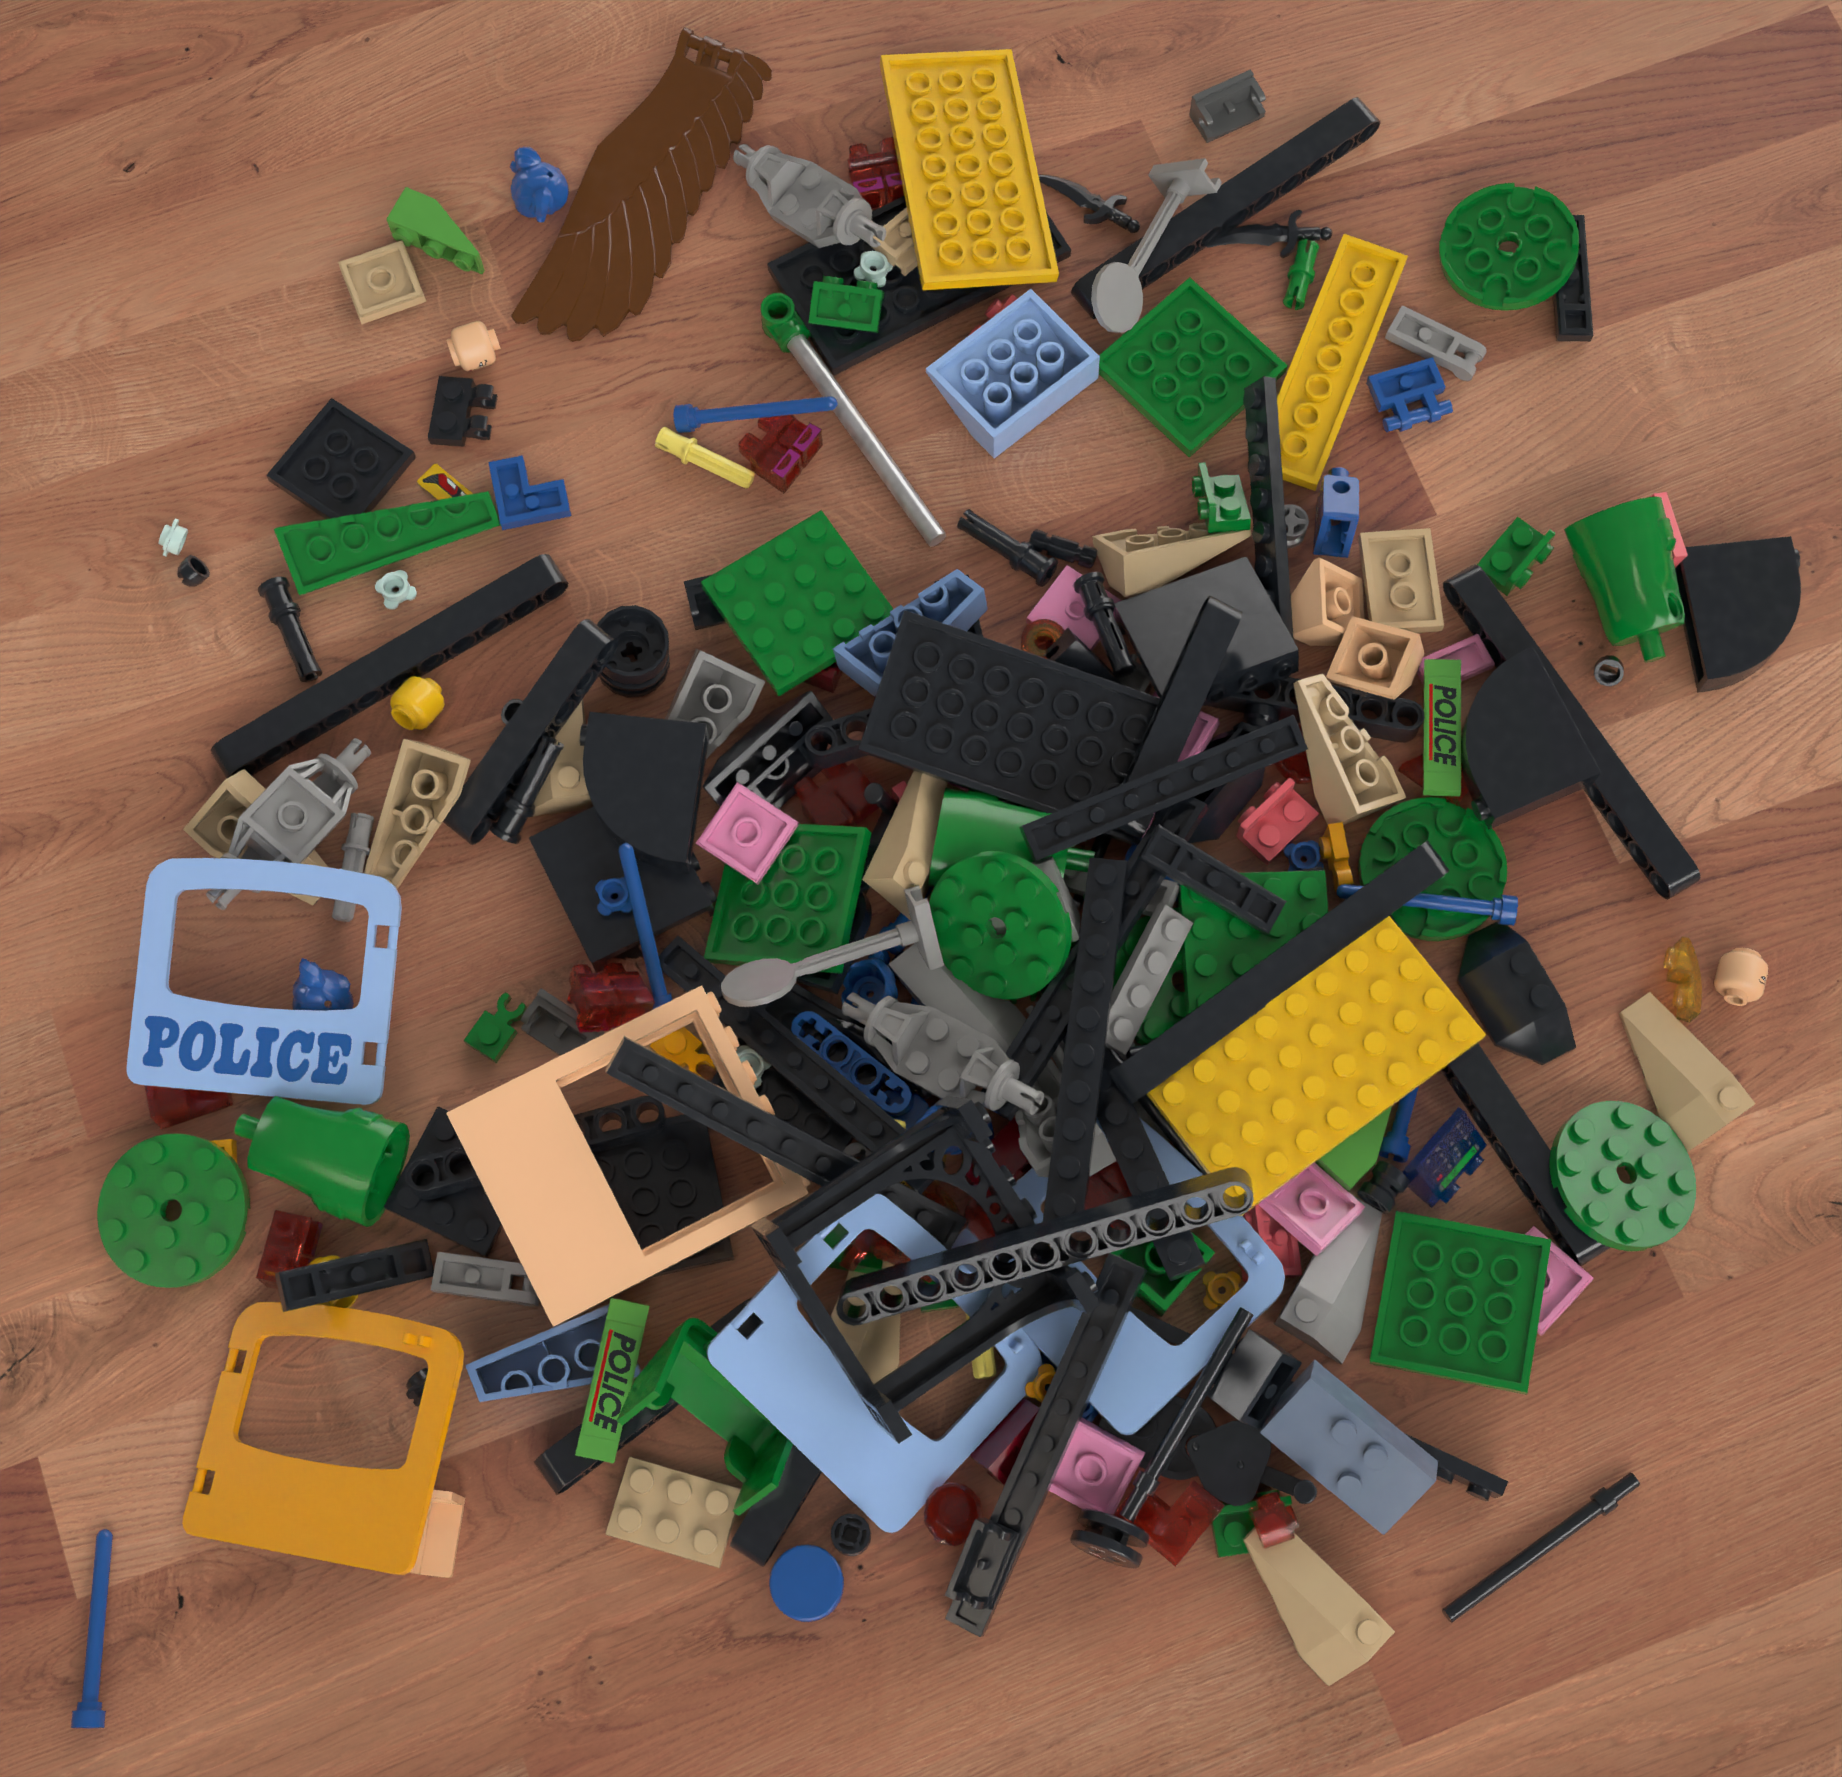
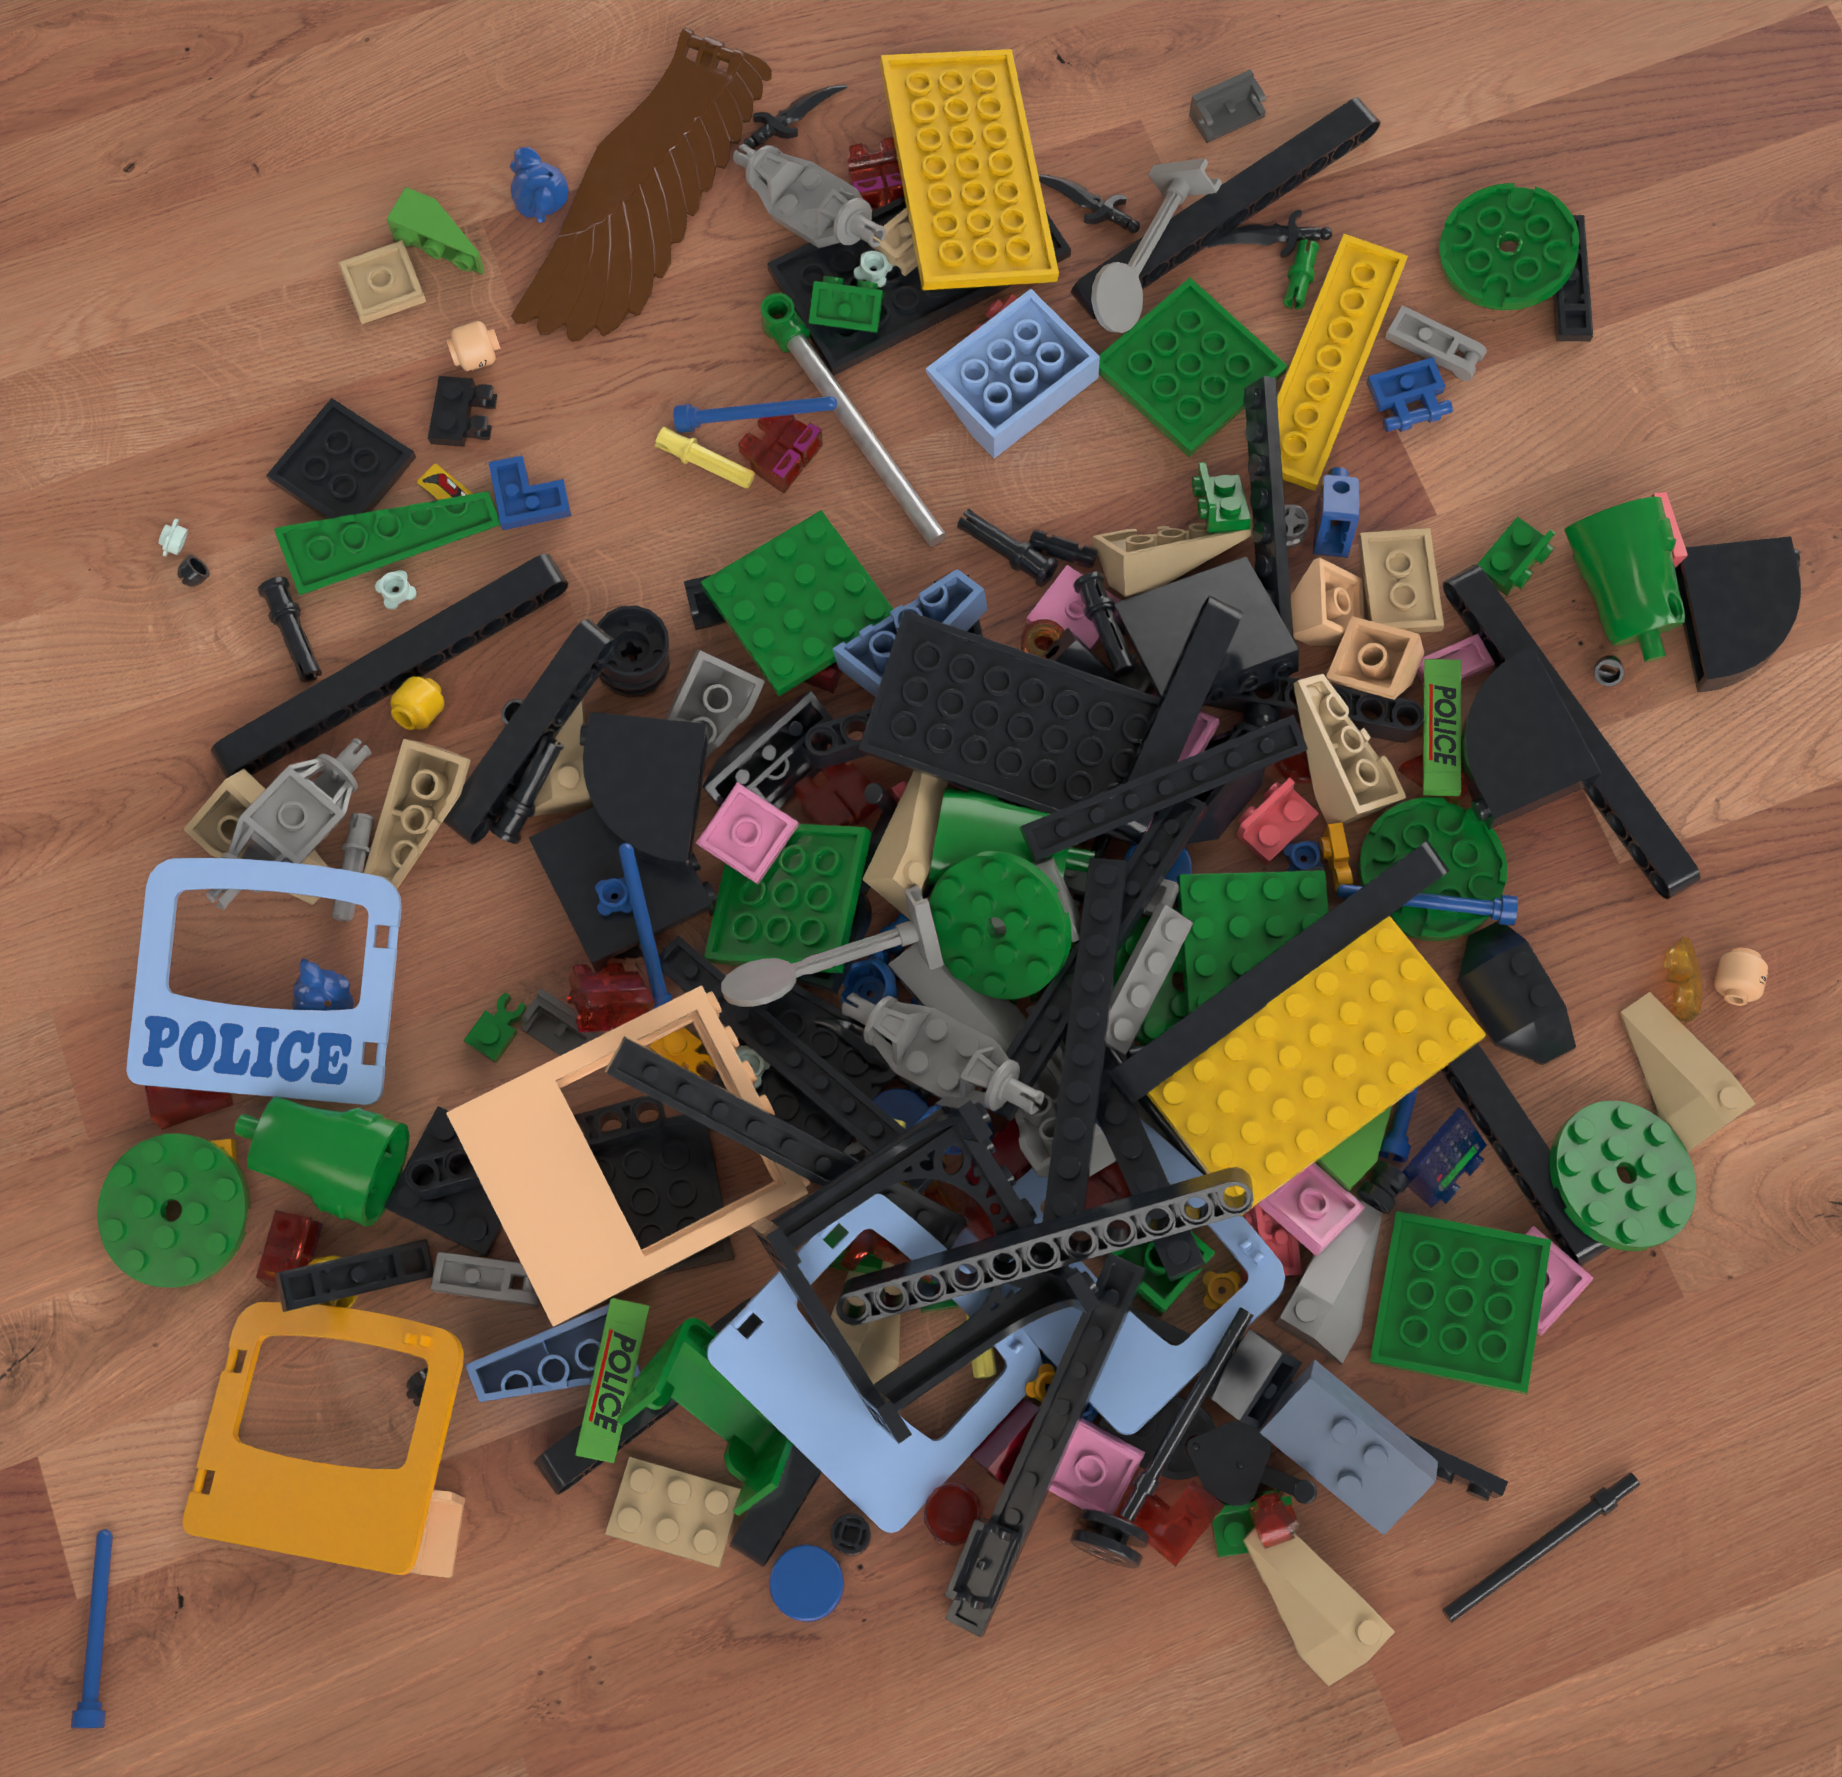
(795, 112): none -> black piece
(853, 1062): blue beam -> none
(1211, 879): black plate -> none

